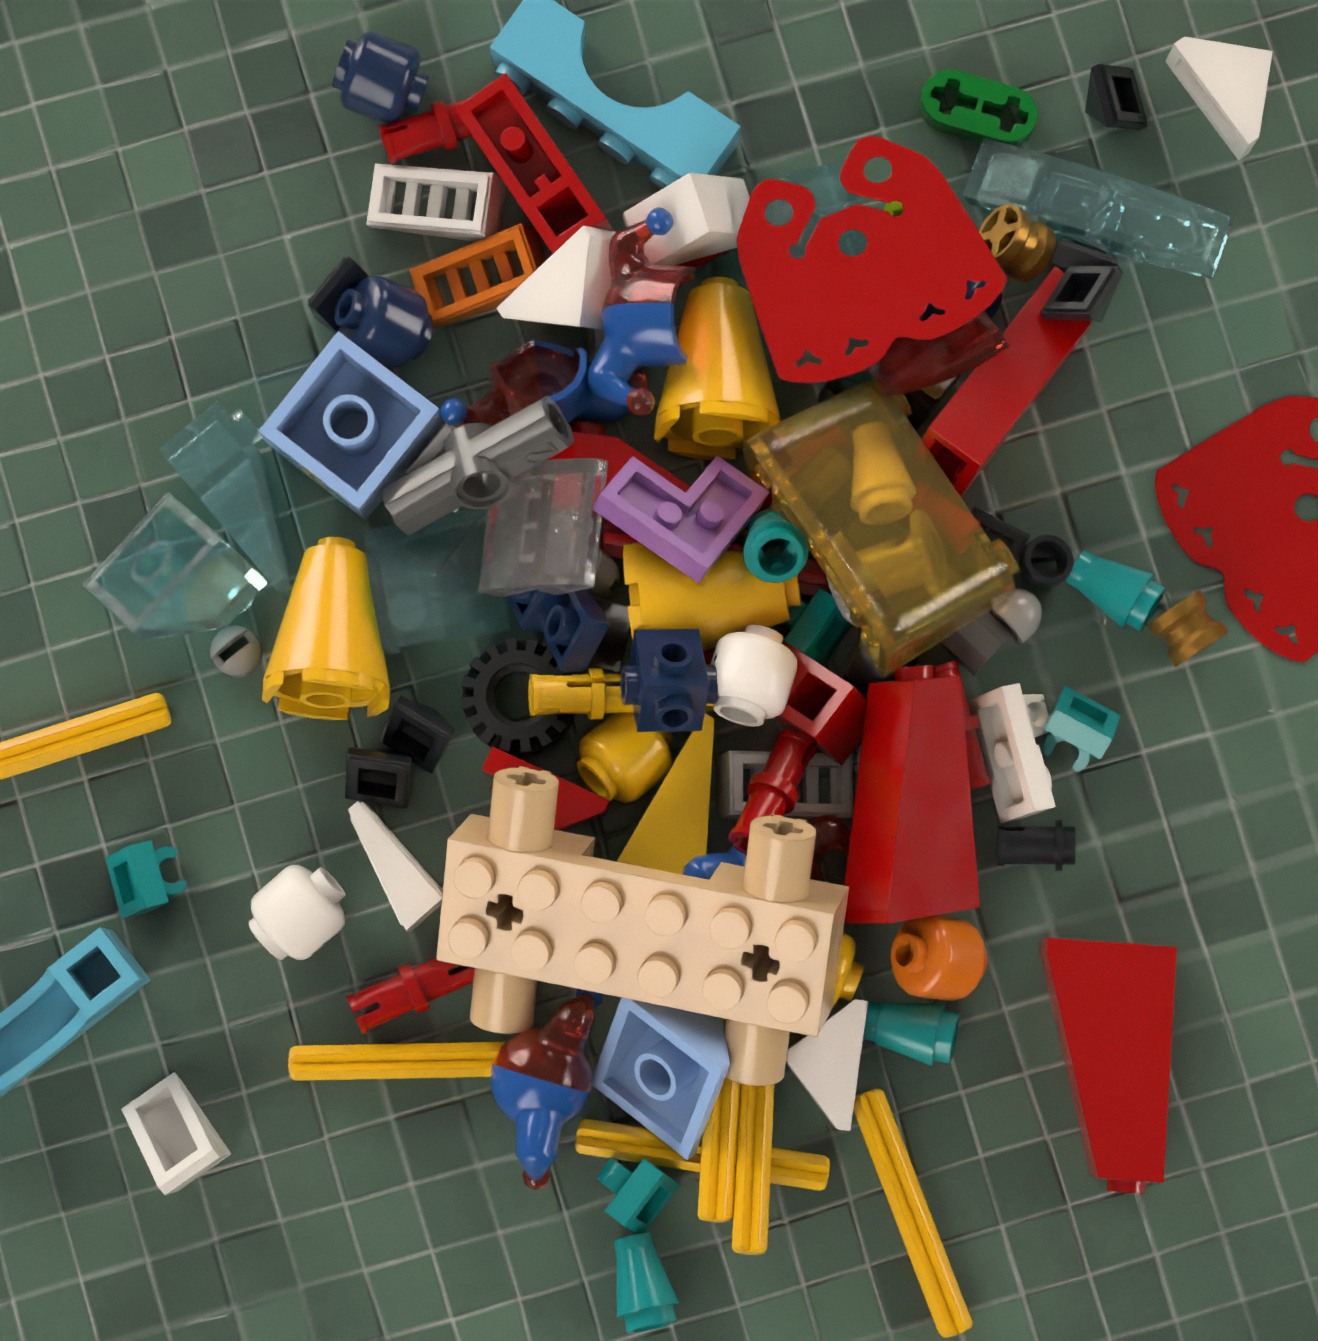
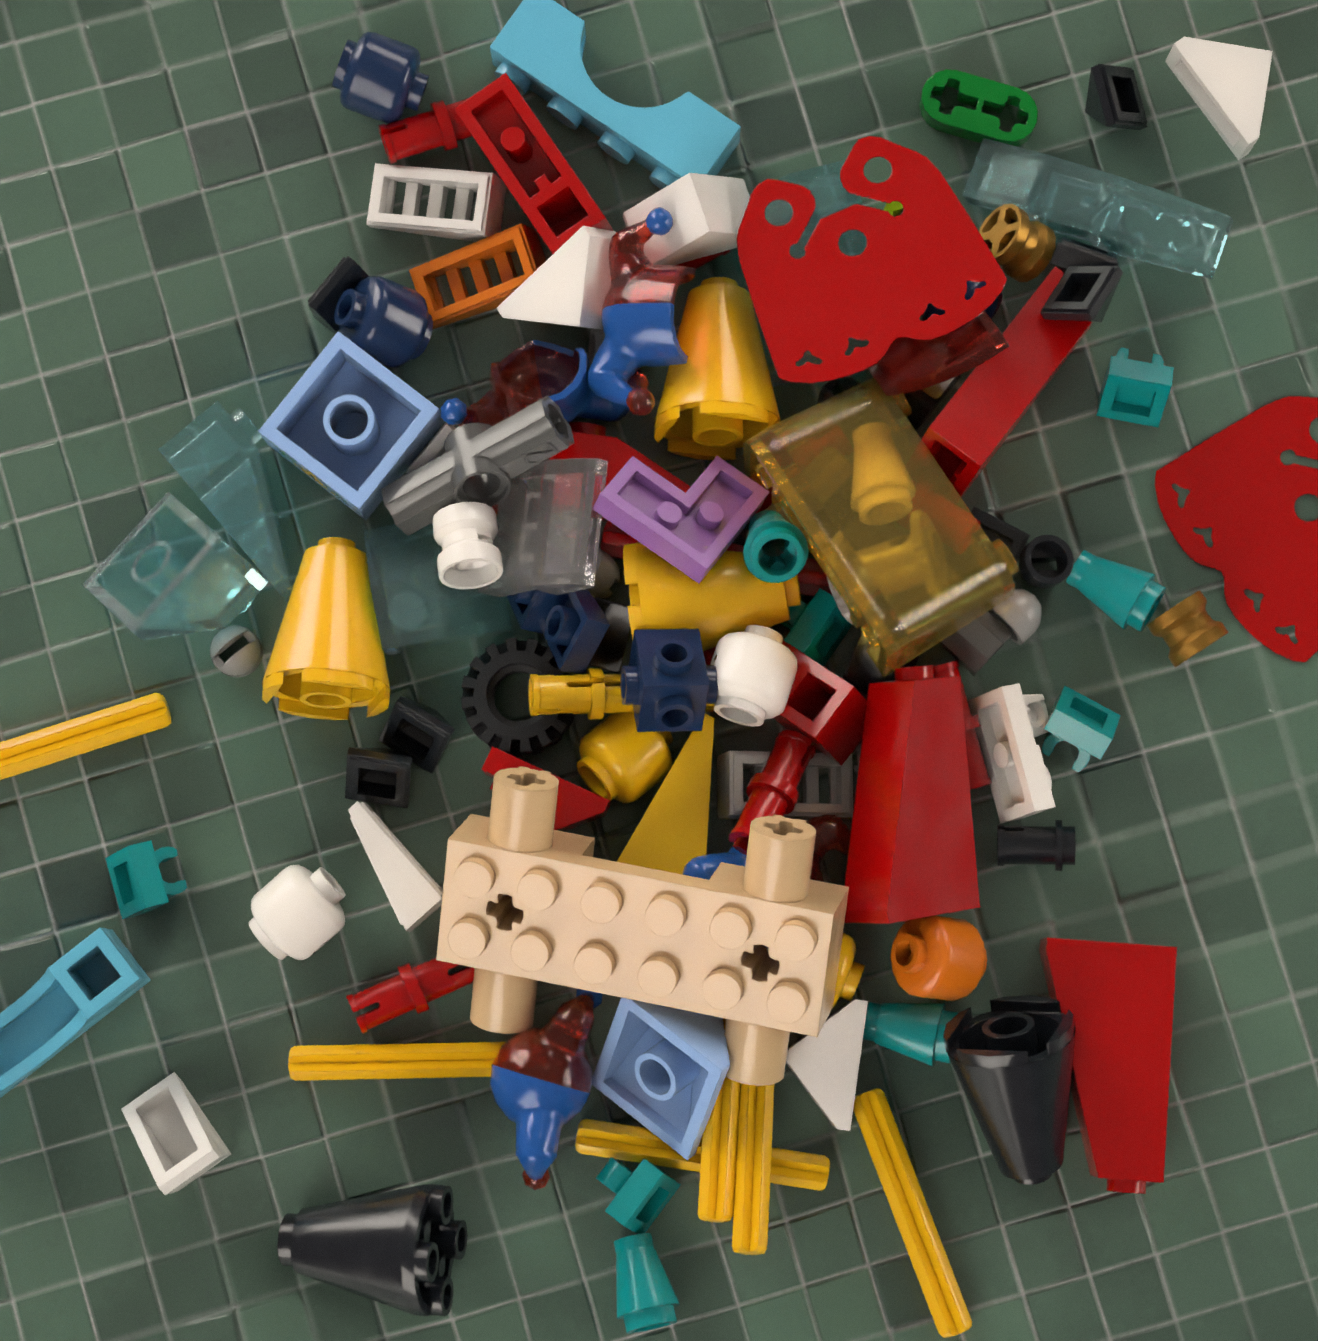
(381, 1246): none -> black cone
(468, 551): none -> white wheel
(1017, 1080): none -> black cone
(1135, 389): none -> teal tile

